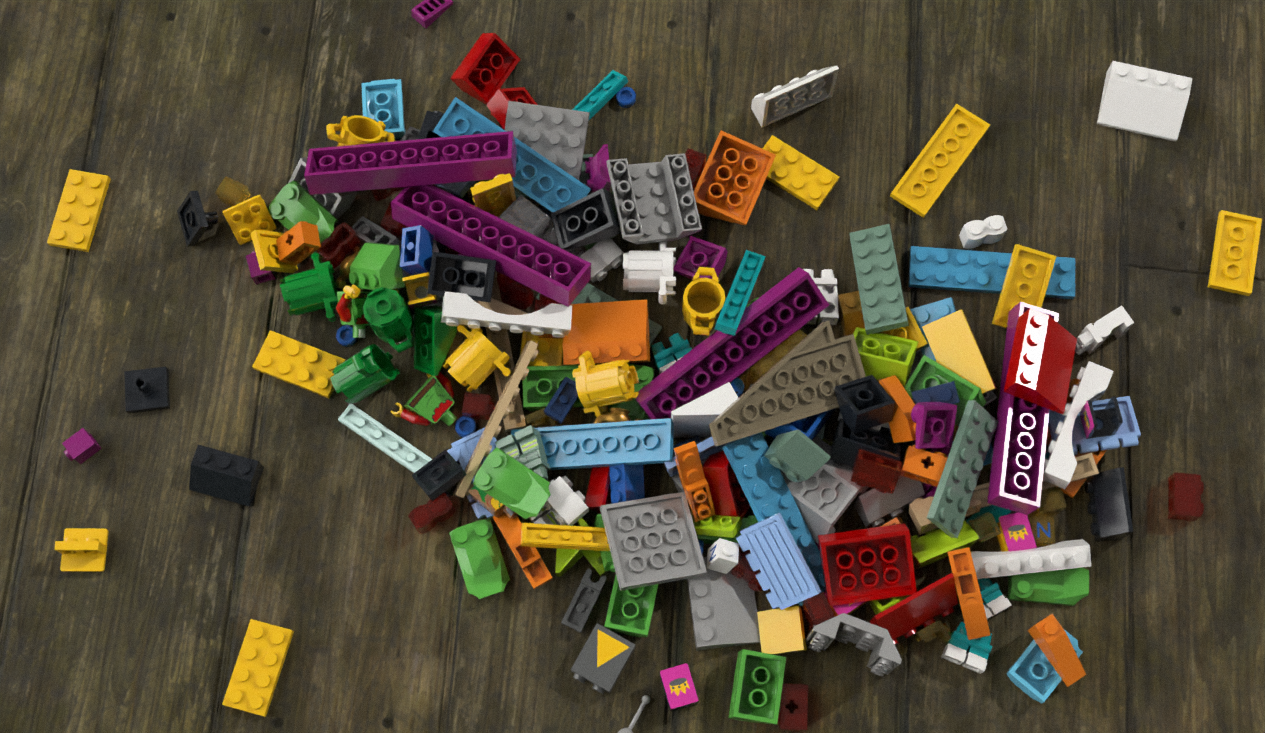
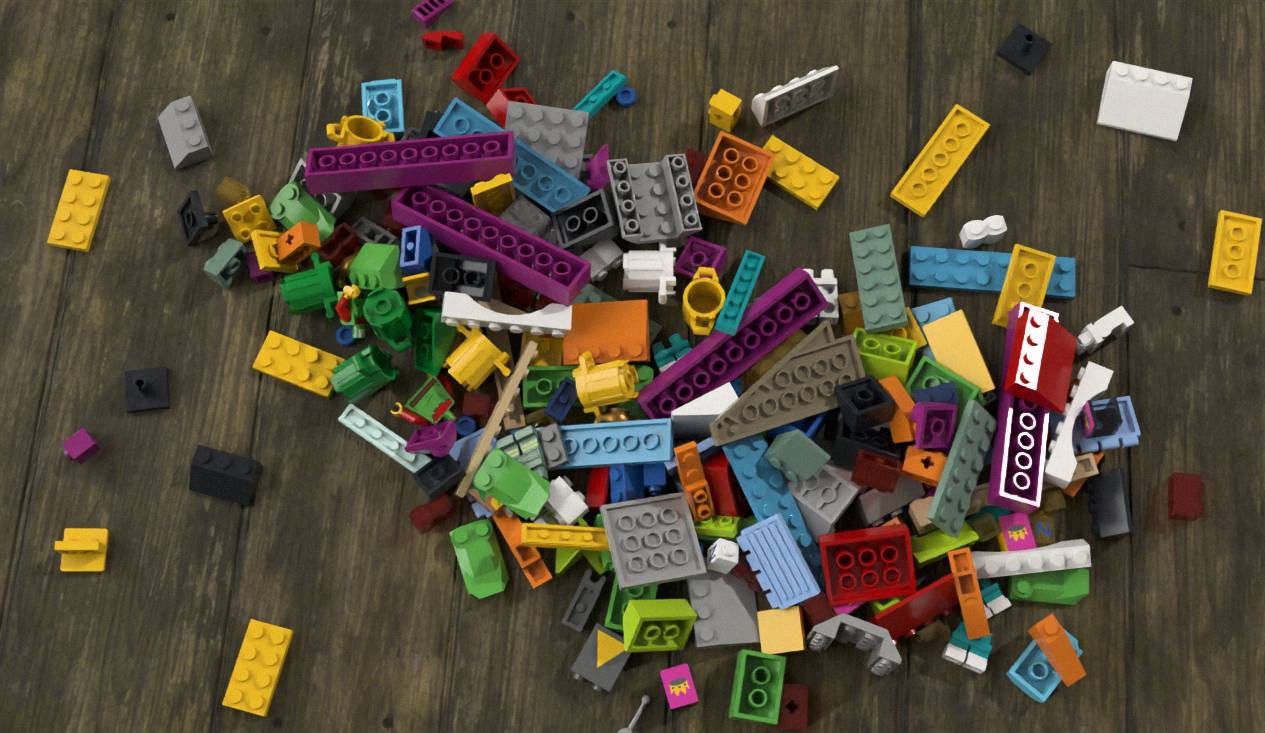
(184, 133): none -> light grey slope
(227, 263): none -> sand green slope
(433, 439): none -> magenta slope
(439, 39): none -> red slope
(553, 447): none -> plate
(654, 479): none -> blue brick
(657, 624): none -> lime slope
(724, 110): none -> yellow brick
(1024, 49): none -> black tile

